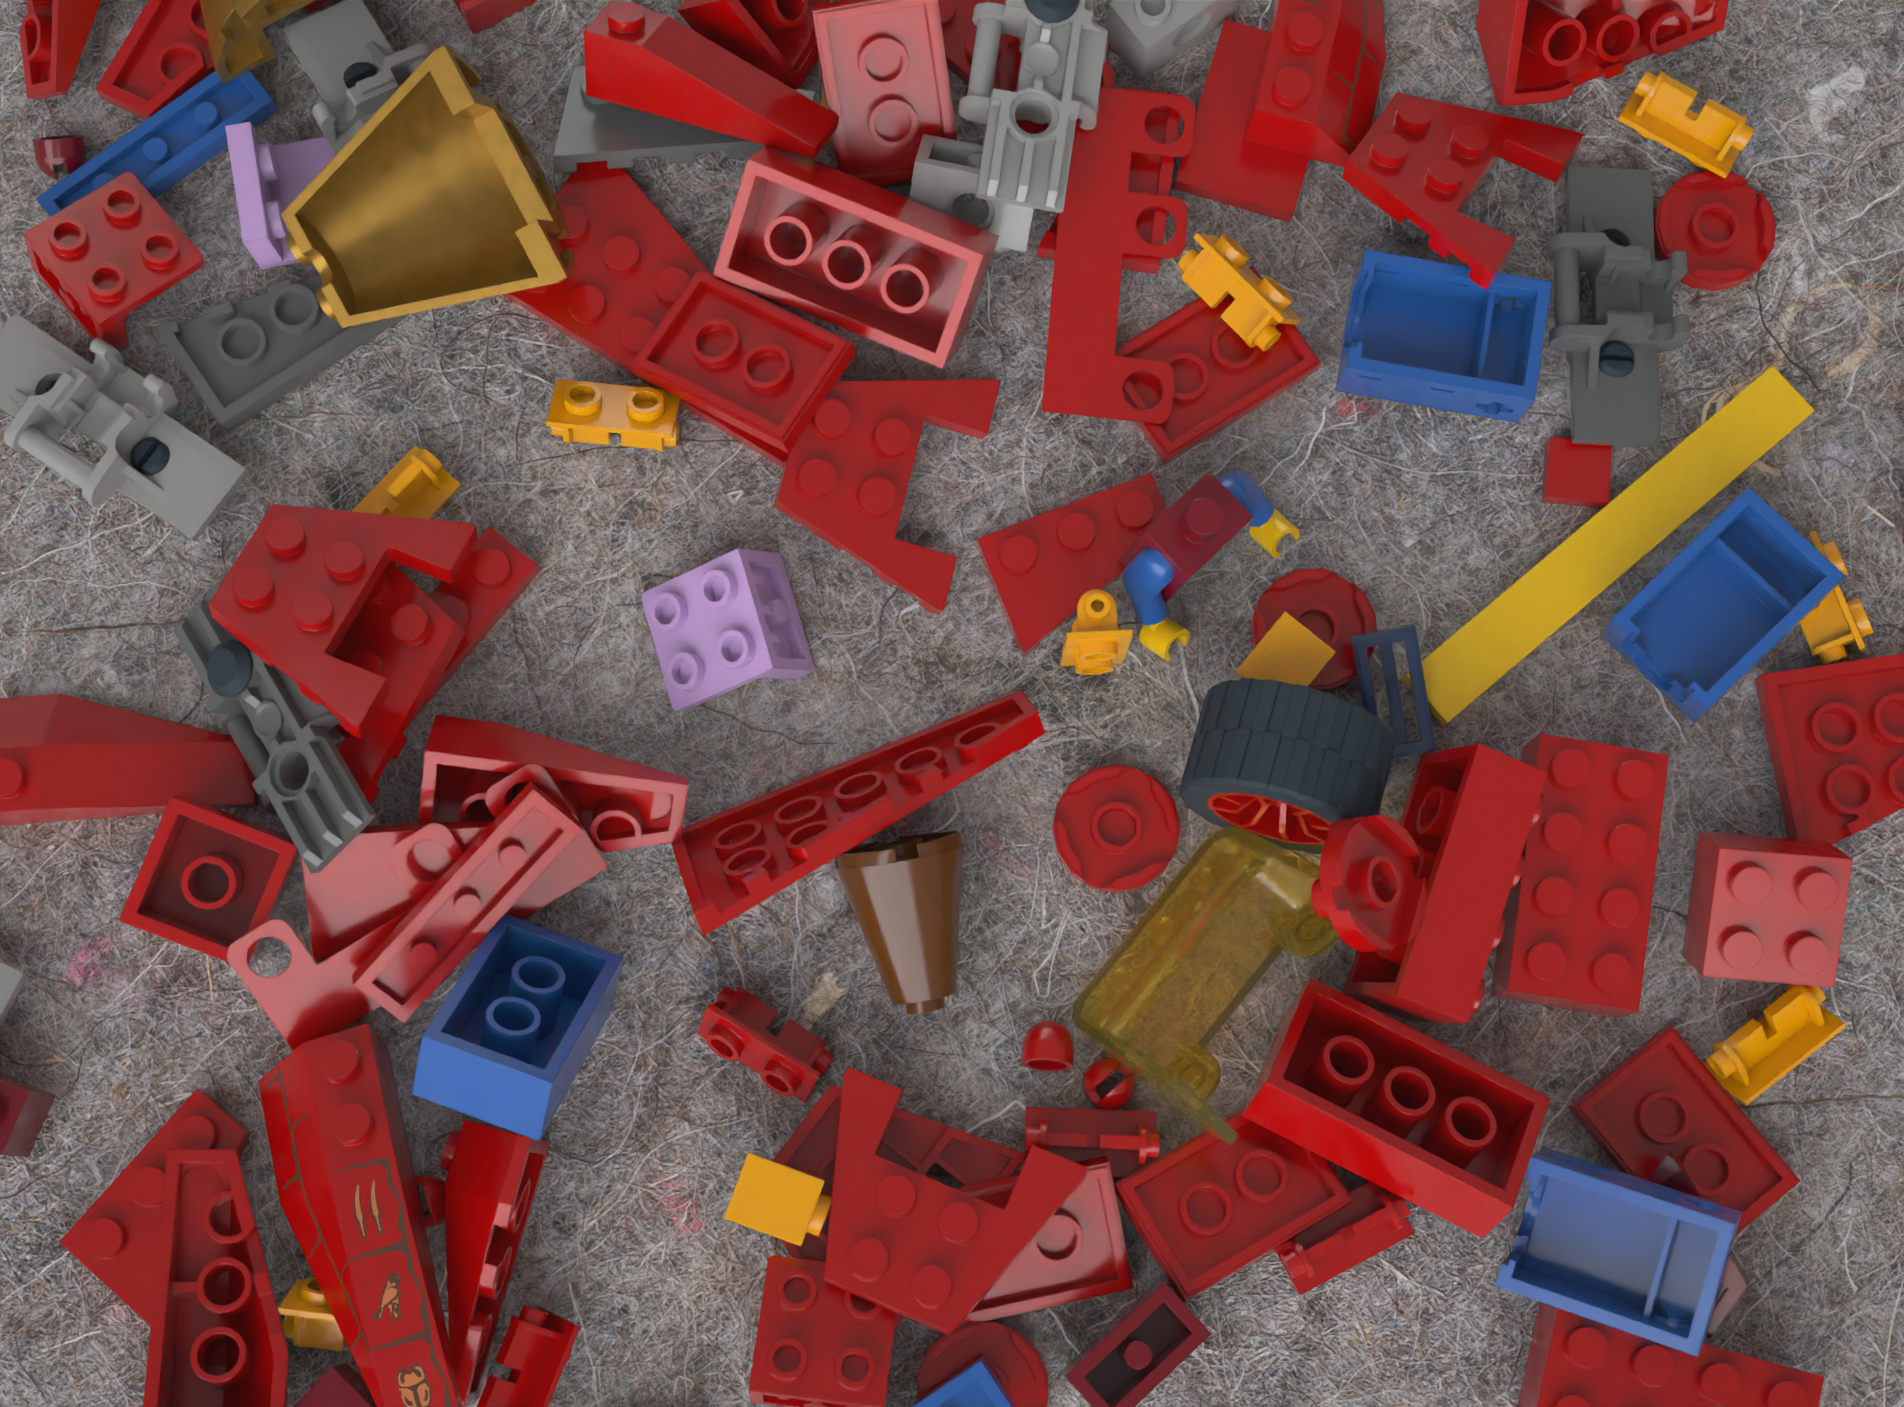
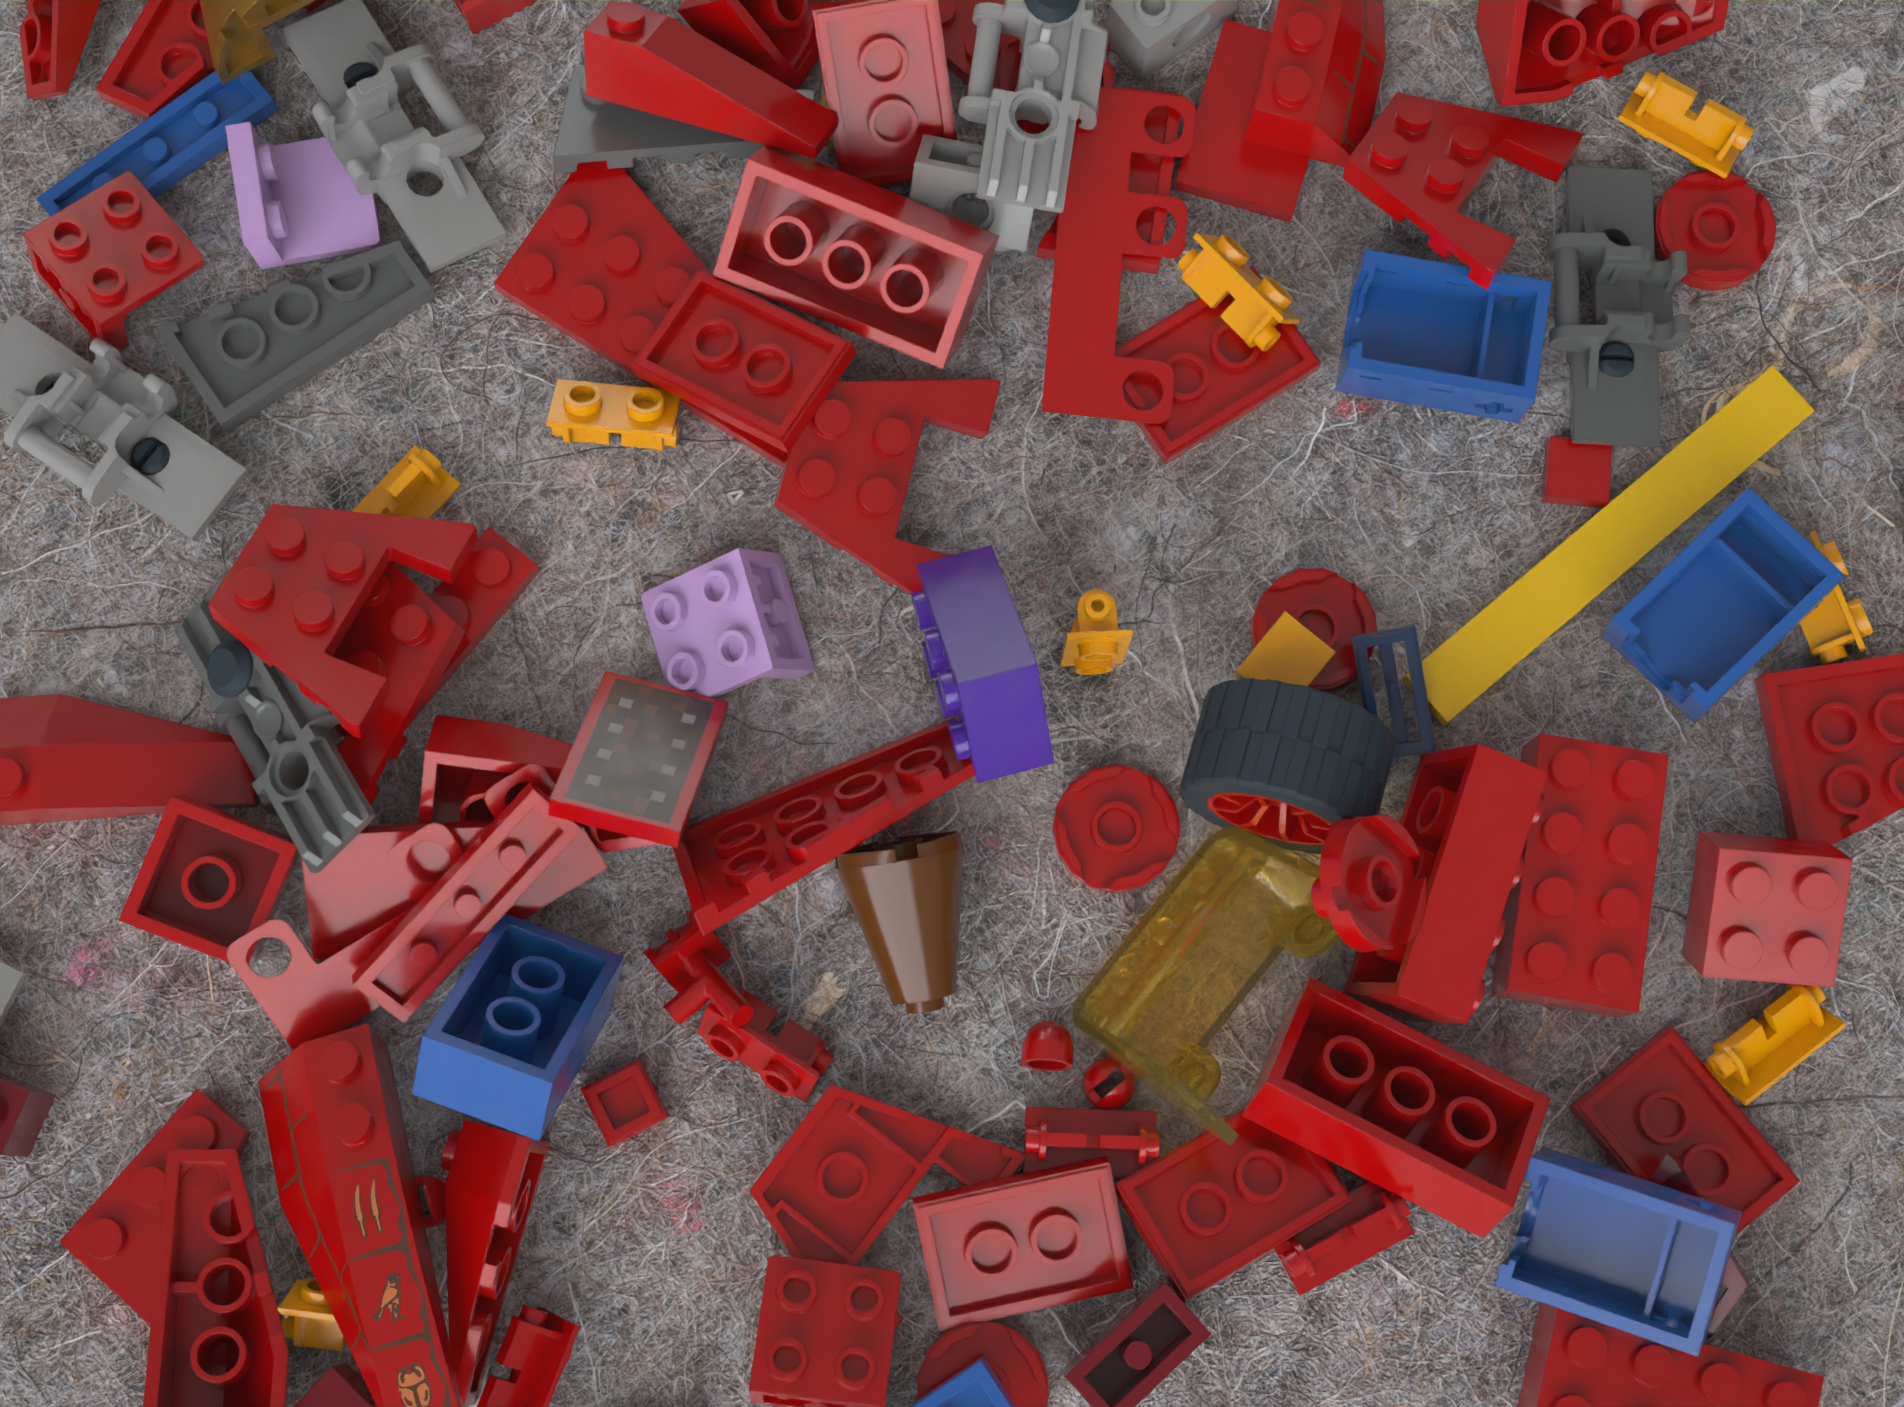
(59, 150): dark red hinge -> none
(429, 205): pearl gold cone -> none
(624, 1103): none -> red tile
(639, 759): none -> tile
(691, 967): none -> red arm
(778, 1200): light orange brick -> none
(914, 1238): red wing -> none
(982, 665): none -> dark purple brick
(1060, 555): red wing -> none
(1187, 540): torso -> none

